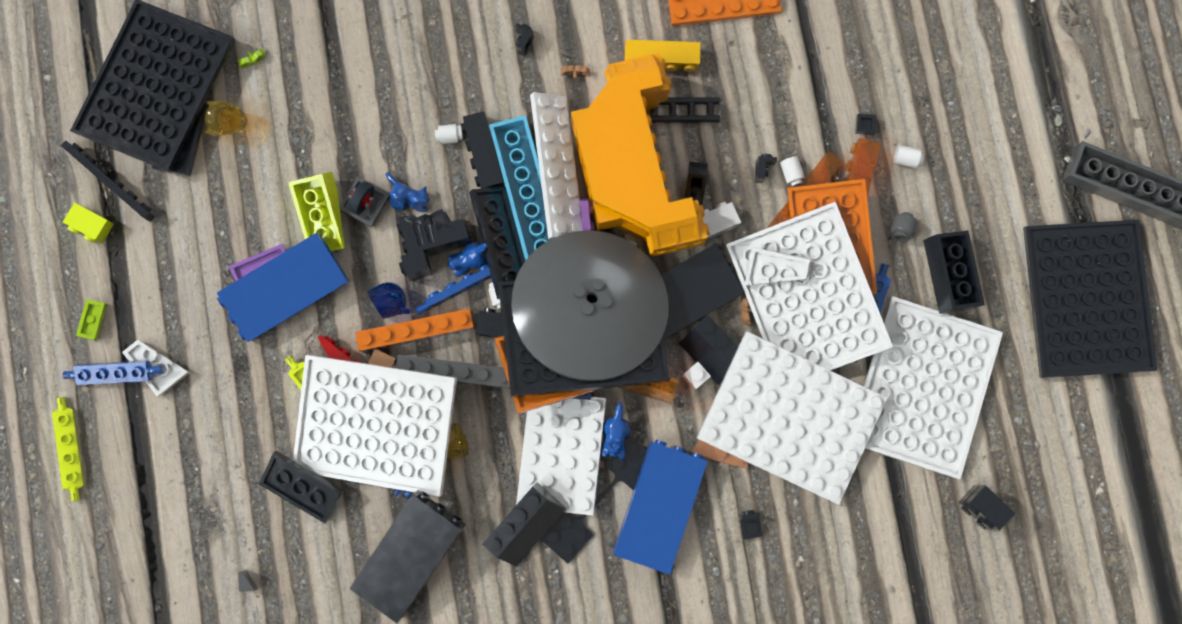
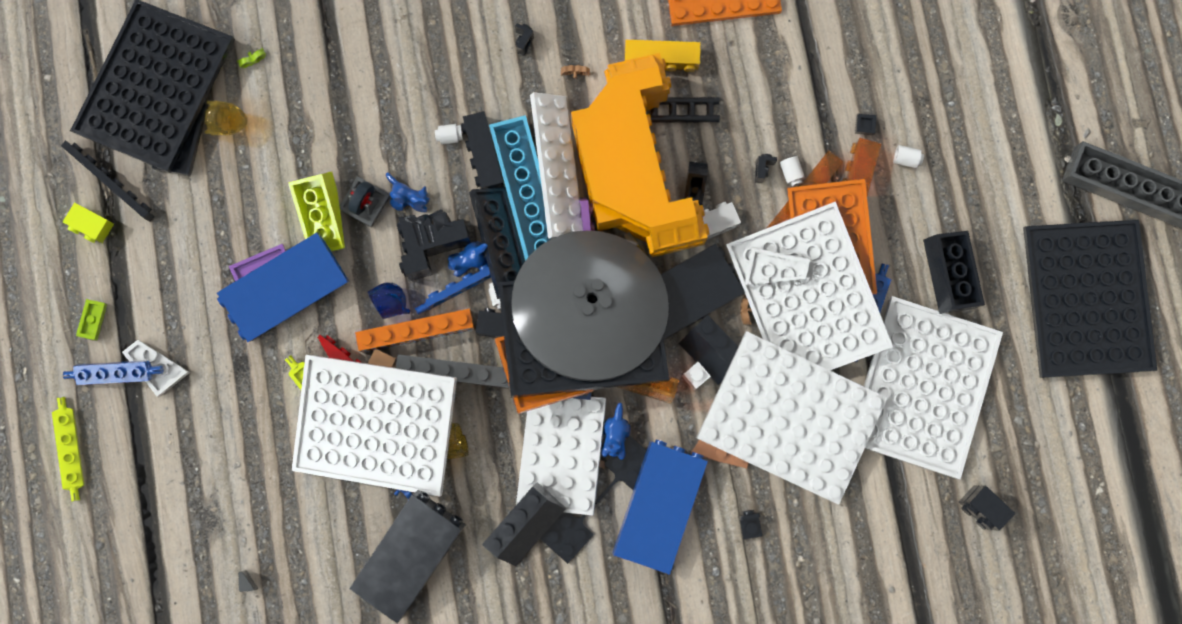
(300, 487): black plate -> none
(904, 227): dark grey head -> none

